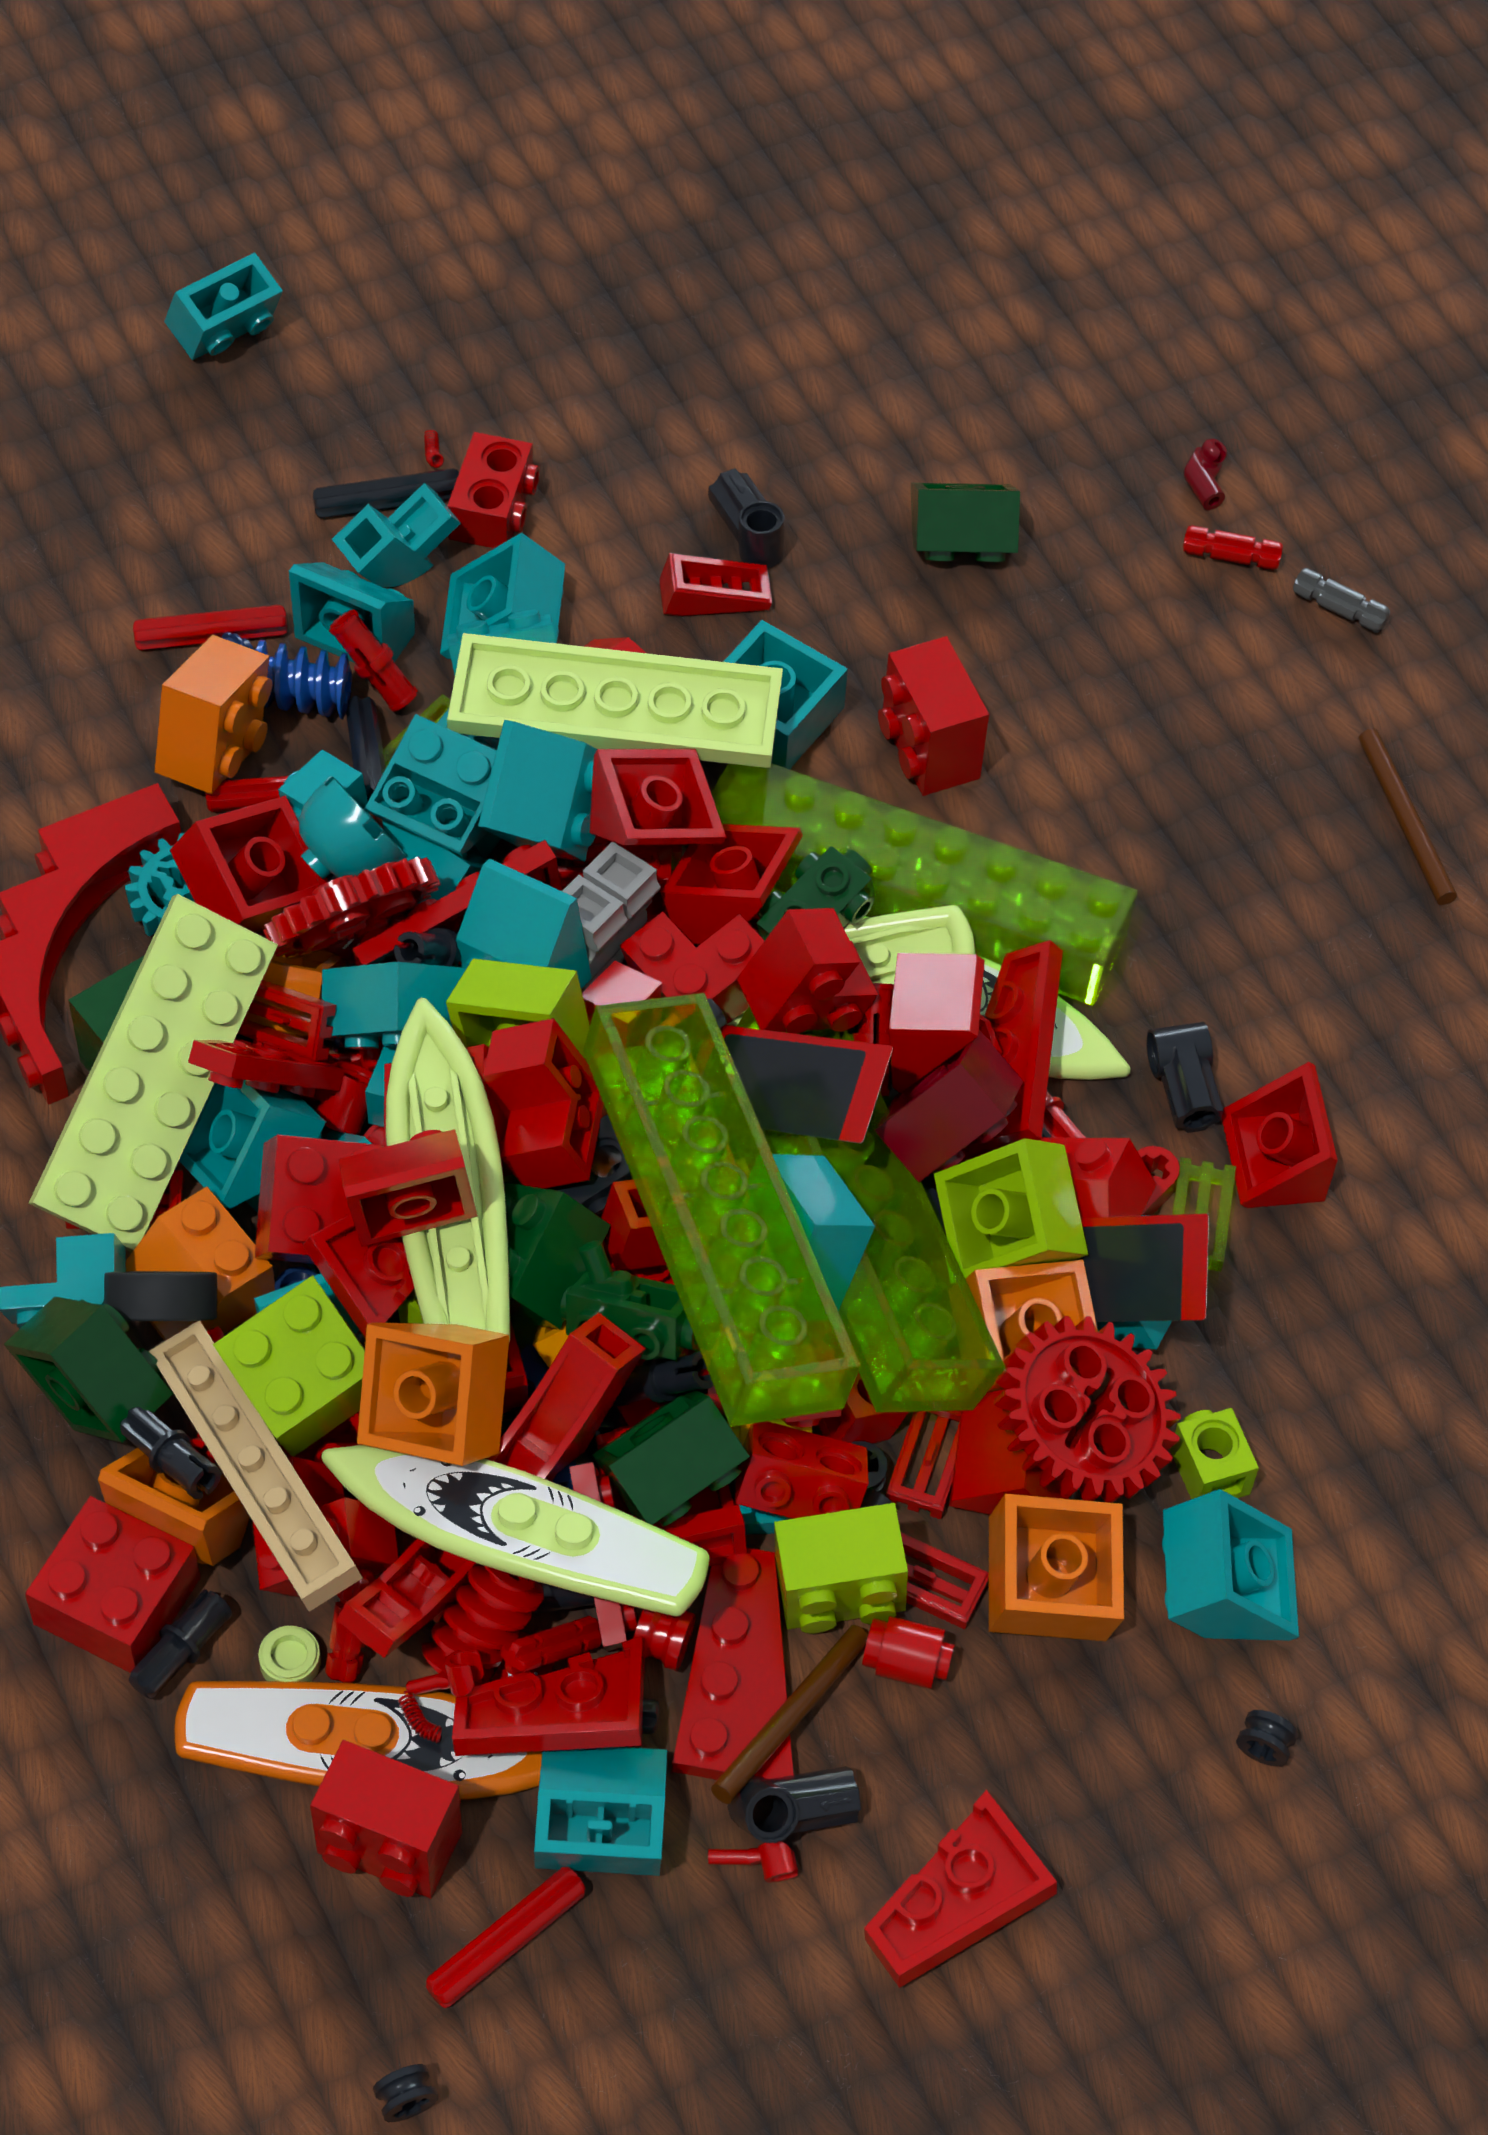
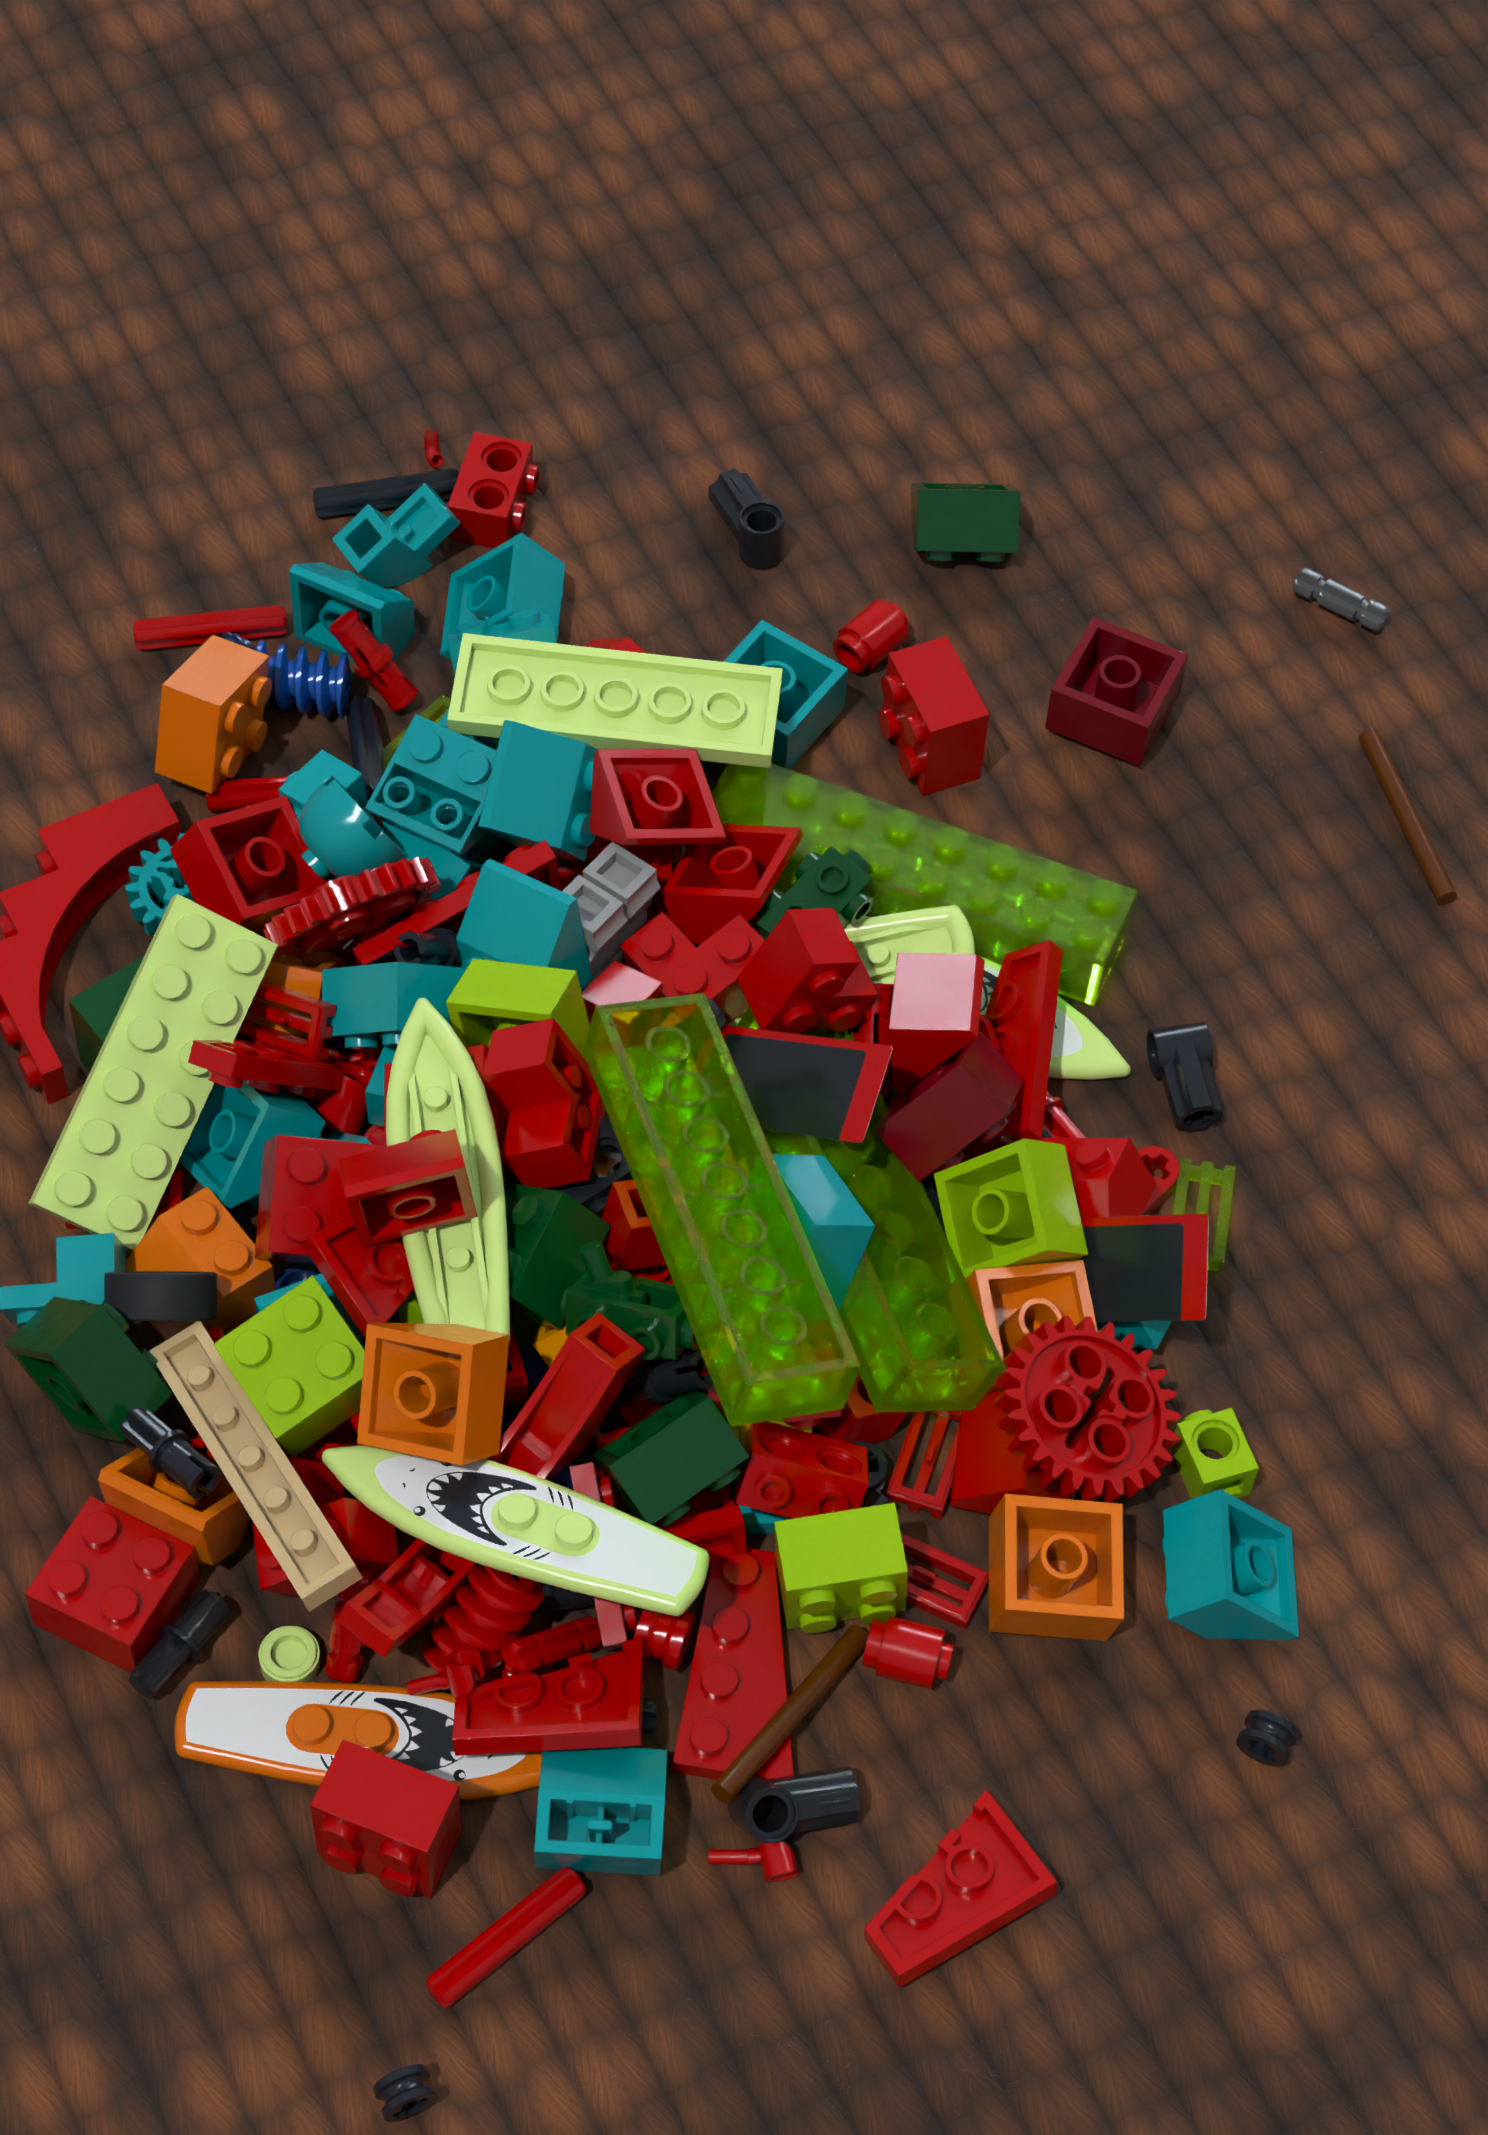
(223, 307): teal brick -> none
(428, 1729): red leg -> none
(685, 592): red slope -> none
(871, 636): none -> red brick
(1116, 691): none -> dark red brick
(1202, 471): dark red arm -> none
(1232, 547): red axle -> none
(1281, 1142): red slope -> none

